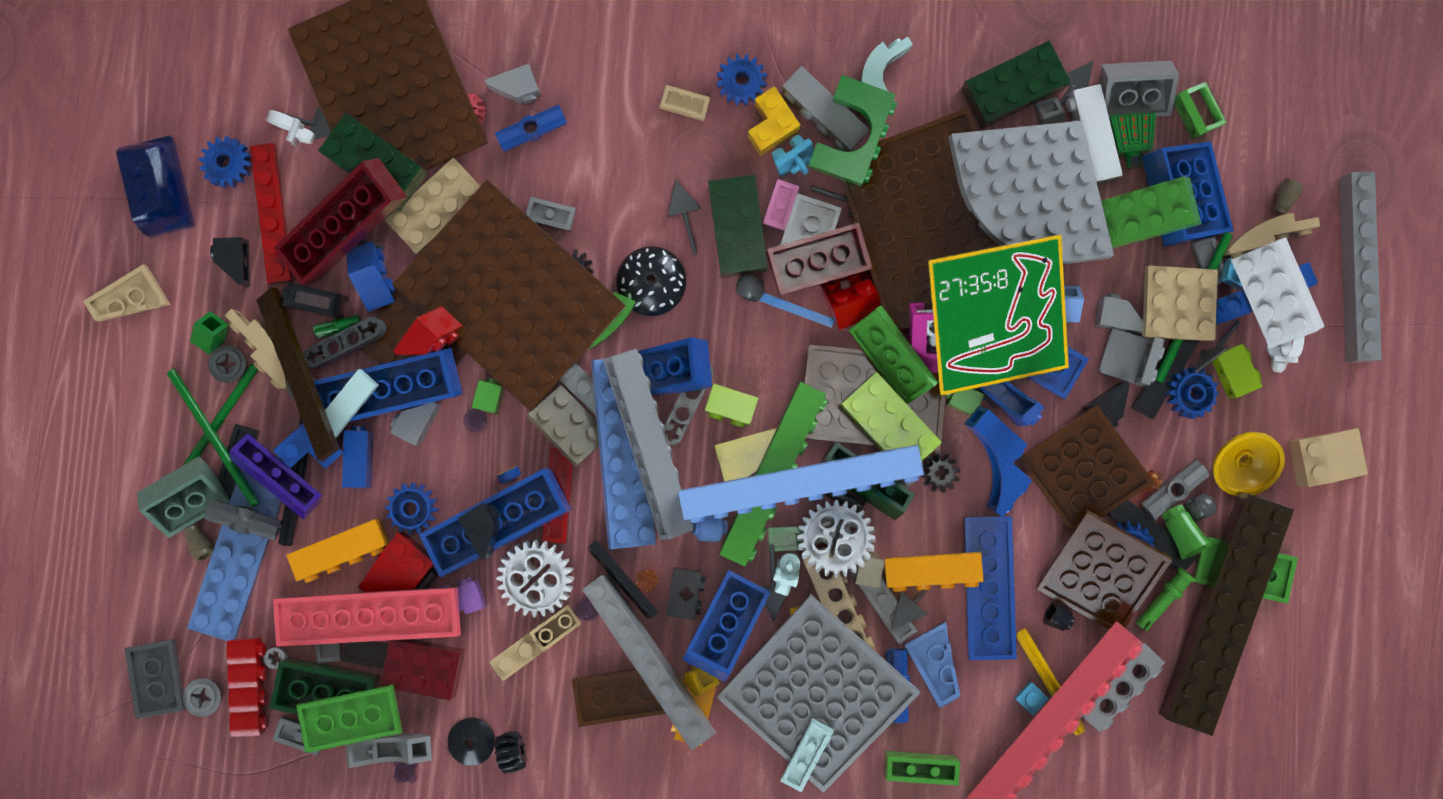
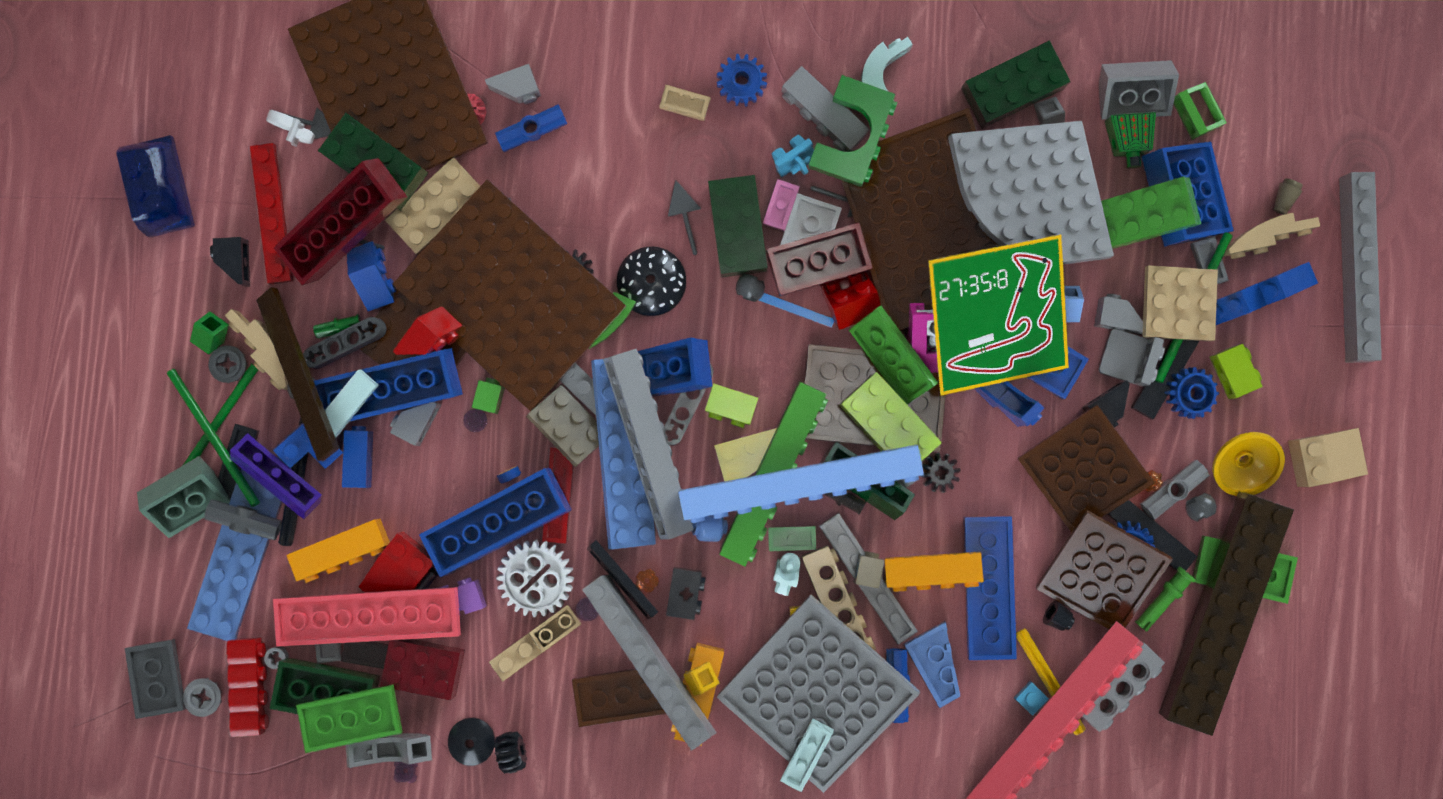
(128, 295): tan wing -> none
(198, 543): dark tan cone -> none
(217, 154): blue gear -> none
(289, 733): light grey plate -> none
(313, 300): black window -> none
(399, 512): blue gear -> none
(482, 528): black slope -> none
(551, 214): light grey plate -> none
(726, 626): blue brick -> none
(775, 599): dark grey piece -> none
(777, 125): yellow brick -> none
(815, 533): white gear -> none
(908, 610): dark grey piece -> none
(921, 768): bright green brick -> none
(964, 401): bright green brick -> none
(1002, 449): blue arch -> none
(1079, 79): dark grey piece -> none
(1090, 108): white brick -> none
(1185, 532): bright green plant -> none
(1209, 355): dark grey piece -> none
(1230, 275): medium azure plate -> none
(1277, 293): white brick -> none
(1285, 353): white piece -> none

